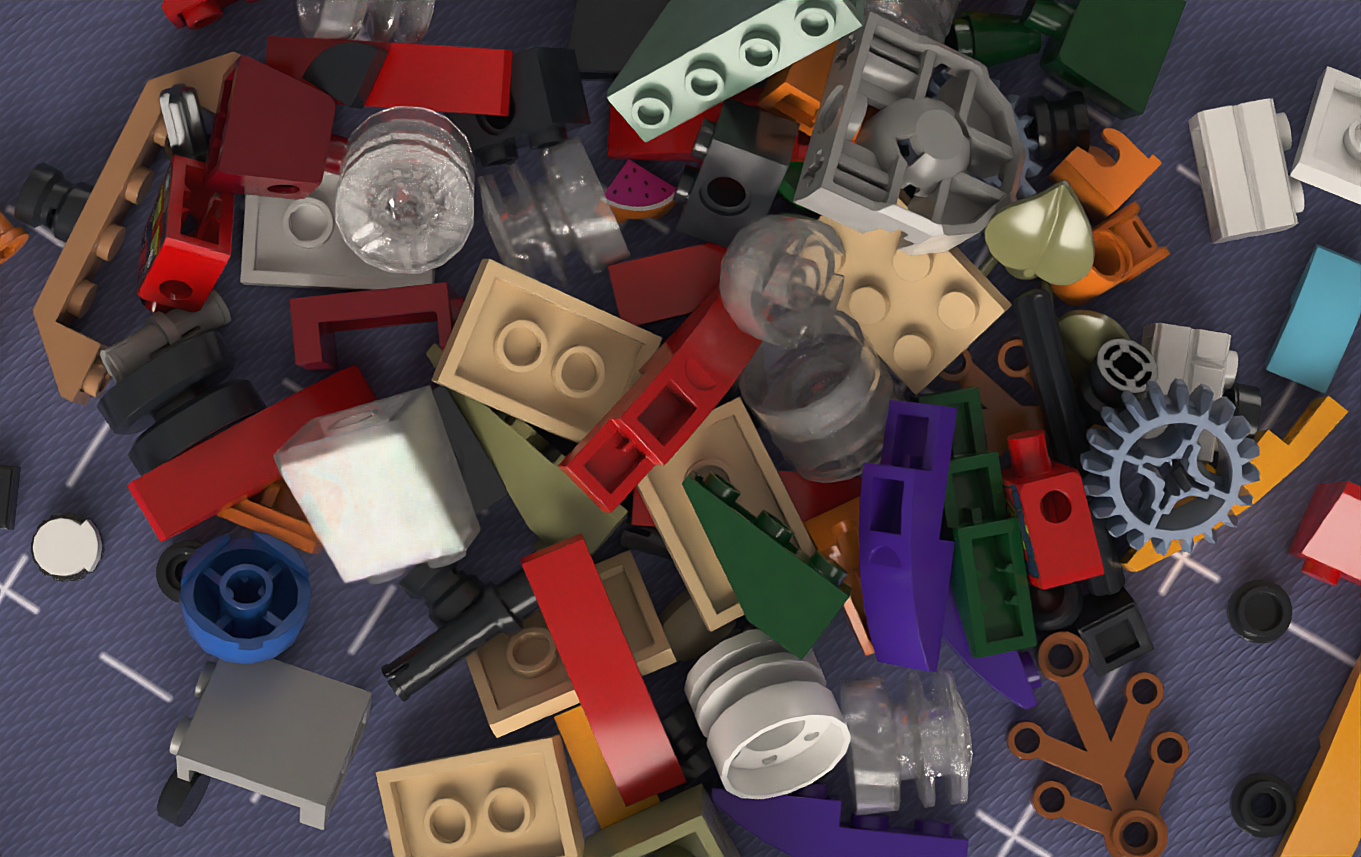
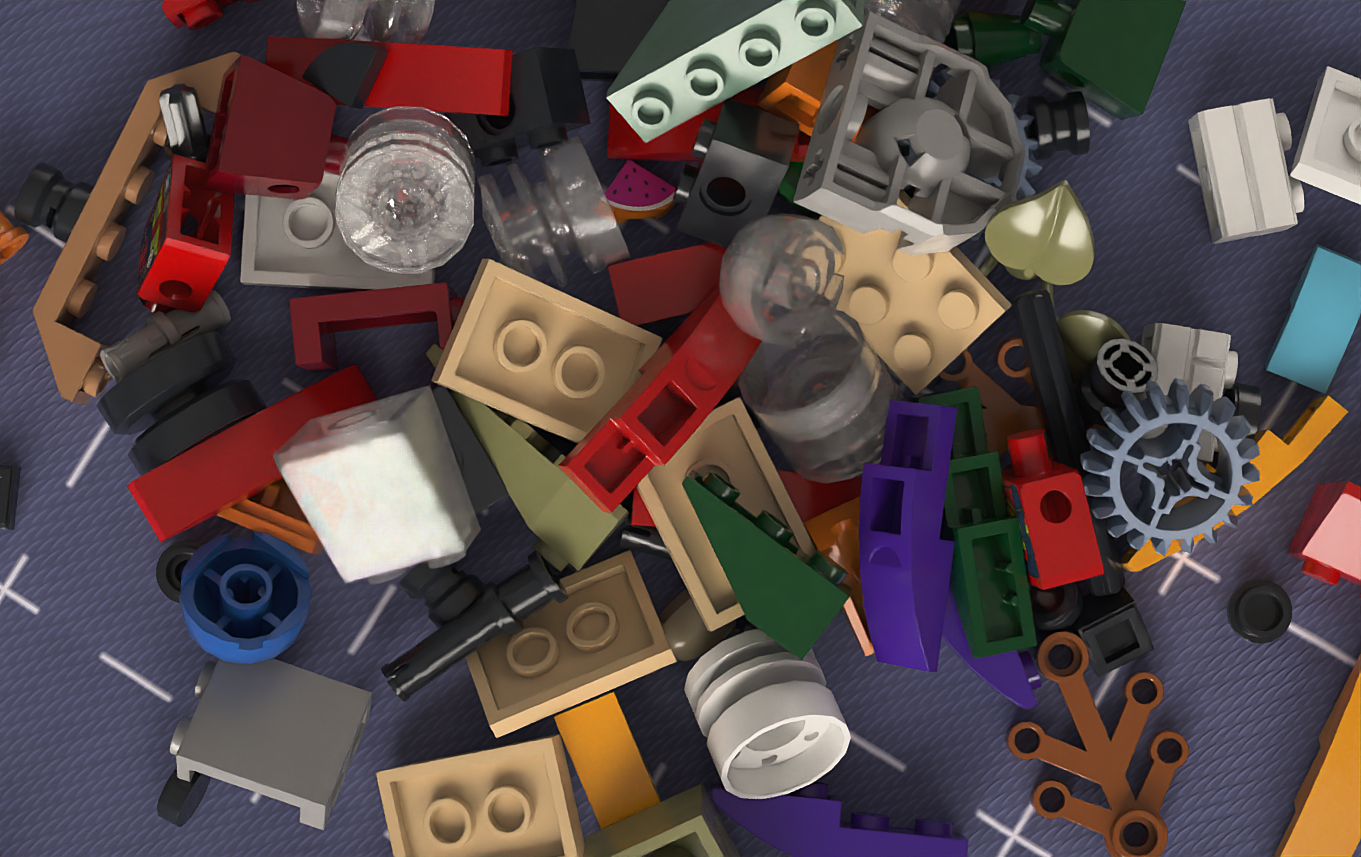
(67, 547): white piece -> none
(603, 669): red slope -> none
(687, 742): black wheel -> none
(905, 741): clear wheel -> none
(1101, 181): orange hinge -> none
(1121, 253): orange piece -> none
(1281, 809): black plate -> none

